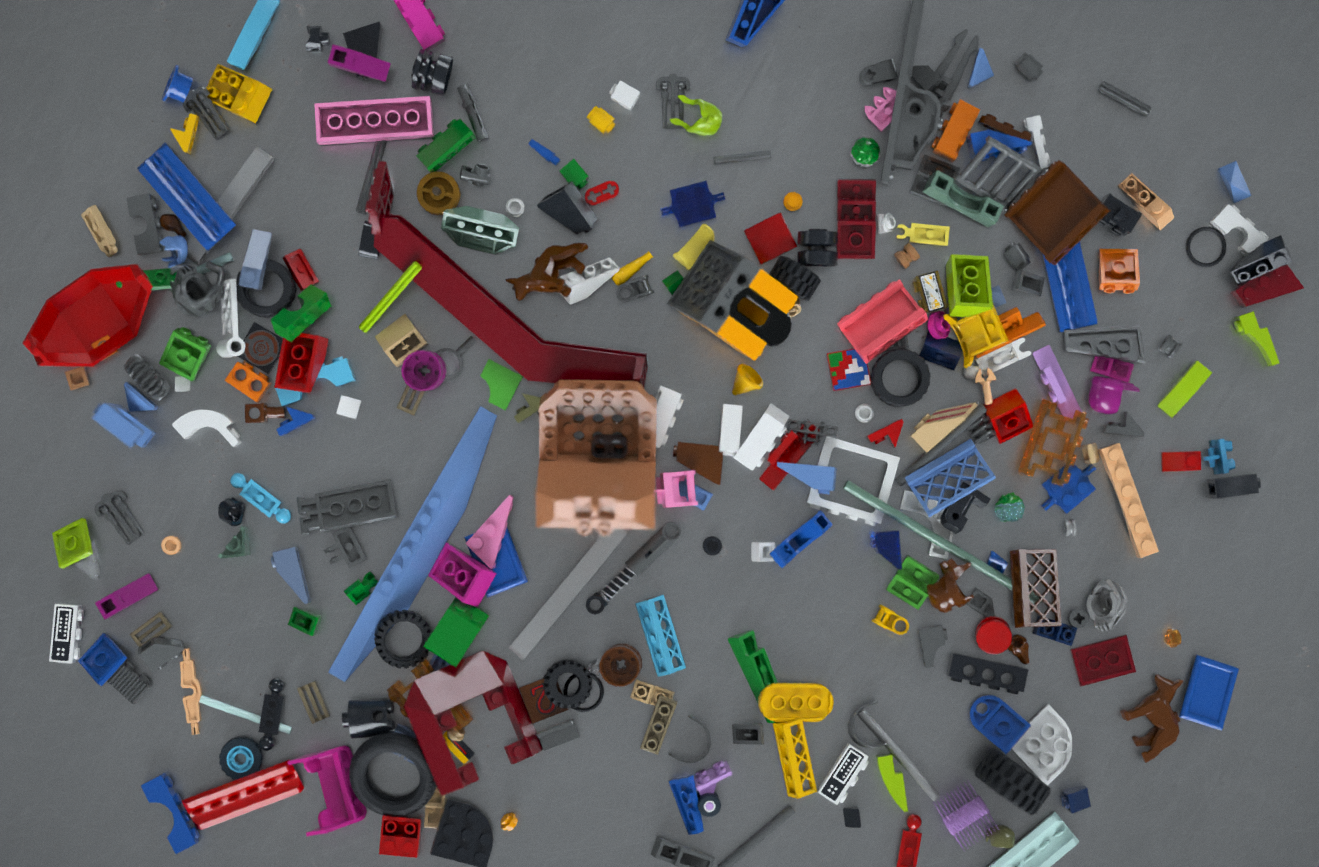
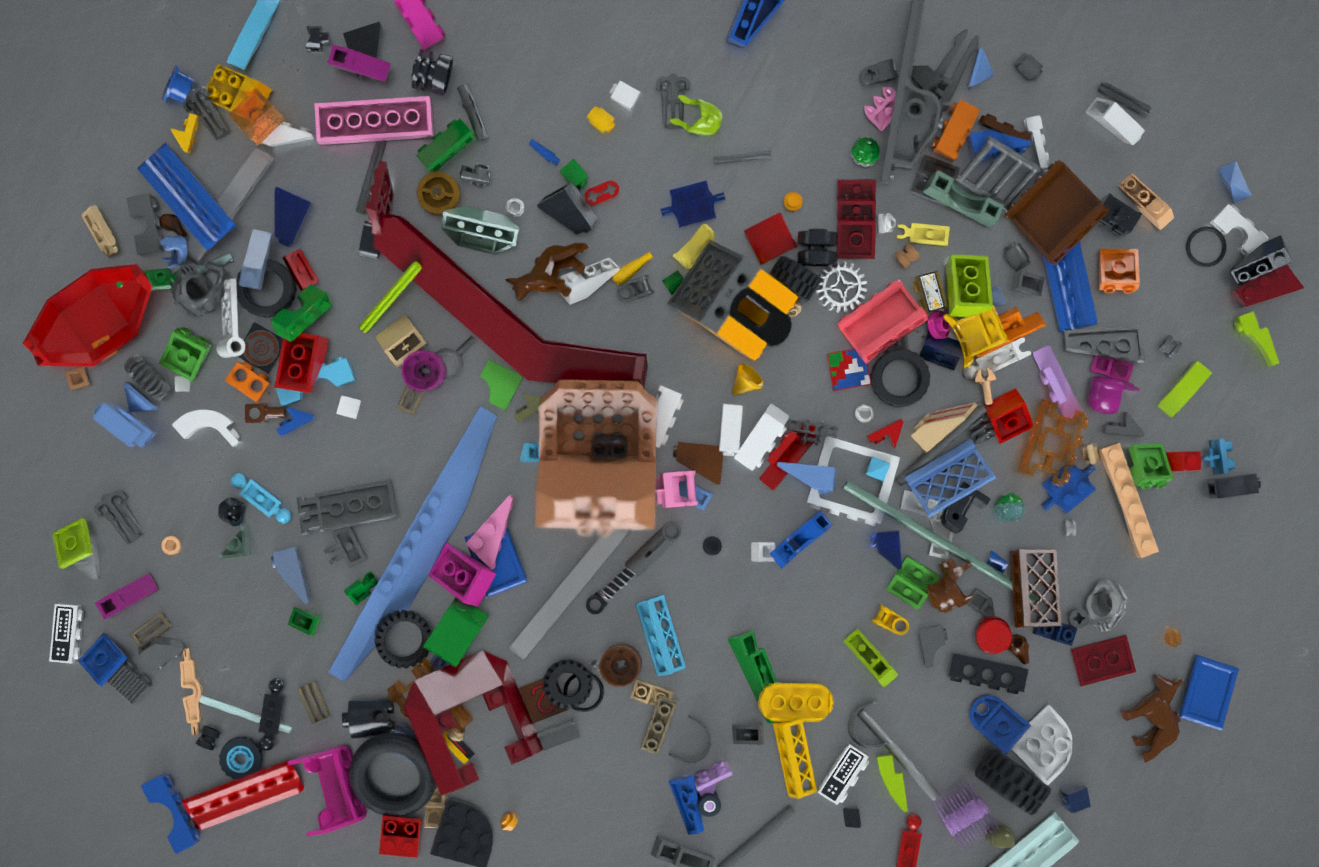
(208, 737): none -> black wheel
(256, 116): none -> clear orange slope
(285, 134): none -> white slope
(290, 216): none -> clear blue slope
(530, 452): none -> medium azure slope
(844, 303): none -> white gear
(870, 658): none -> lime slope
(877, 469): none -> medium azure slope
(1115, 120): none -> white slope
(1150, 466): none -> bright green plate

